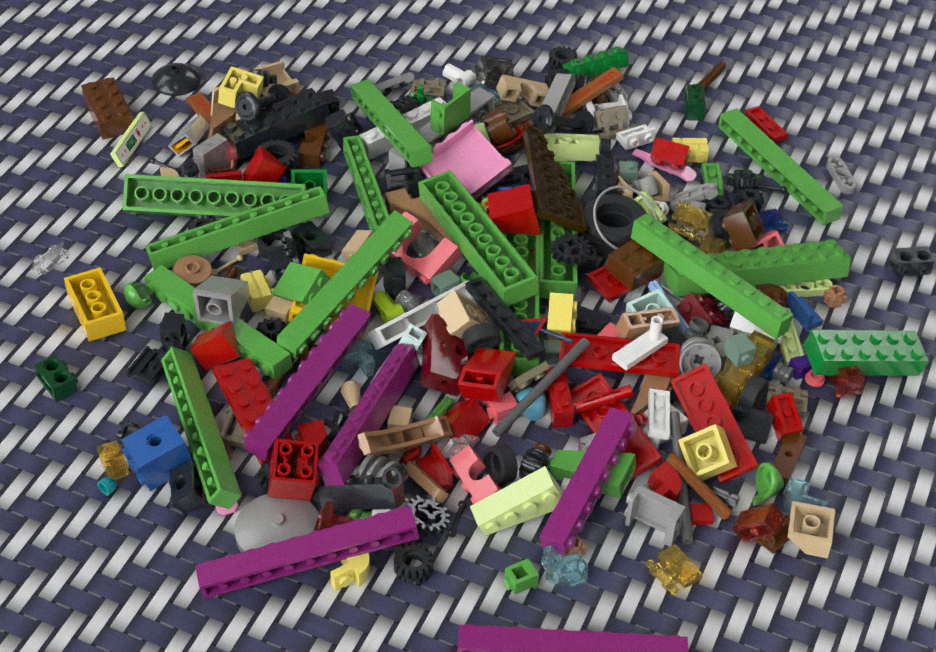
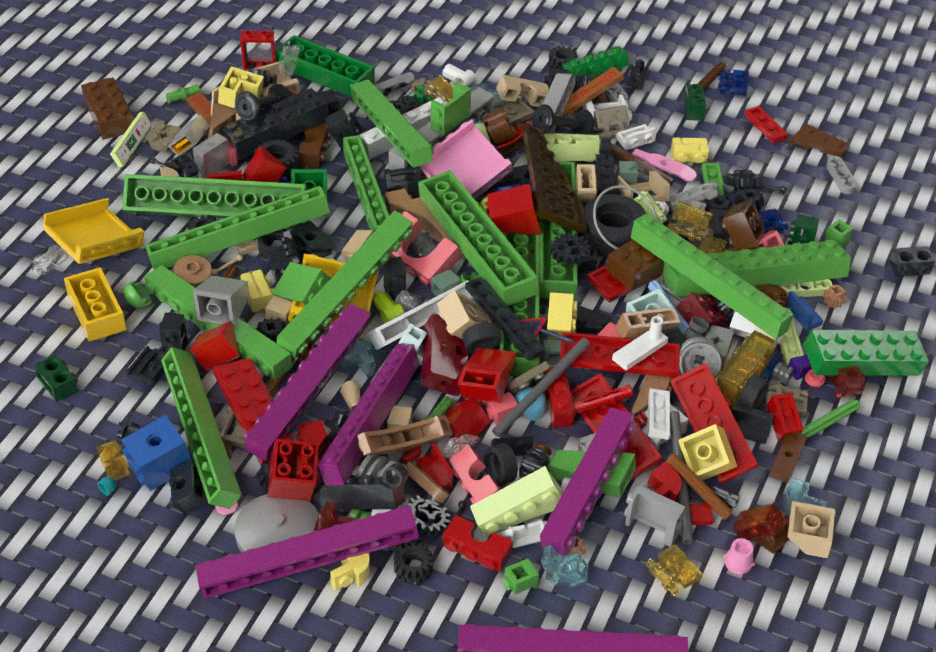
(91, 231): none -> yellow panel
(162, 136): none -> dark tan plate
(176, 79): black dish -> none
(182, 93): none -> bright green pin
(184, 158): none -> black piece
(232, 167): copper piece -> none
(257, 48): none -> window
(289, 53): none -> clear hinge
(327, 66): none -> green brick
(441, 88): none -> clear yellow brick
(490, 69): clear smoke slope -> none
(491, 553): none -> red arch
(518, 444): none -> black hinge
(525, 535): none -> white hinge
(585, 183): none -> tan slope
(637, 74): none -> black hinge
(641, 165): none -> reddish brown axle
(647, 184): light grey piece -> none
(670, 154): red brick -> none
(736, 82): none -> clear blue plate
(740, 349): sand green brick -> none
(740, 556): none -> bright pink piece
(768, 483): bright green hat -> none
(780, 166): bright green brick -> none
(803, 230): none -> dark green brick
(814, 138): none -> reddish brown wing
(831, 418): none -> bright green axle
(840, 233): none -> bright green brick

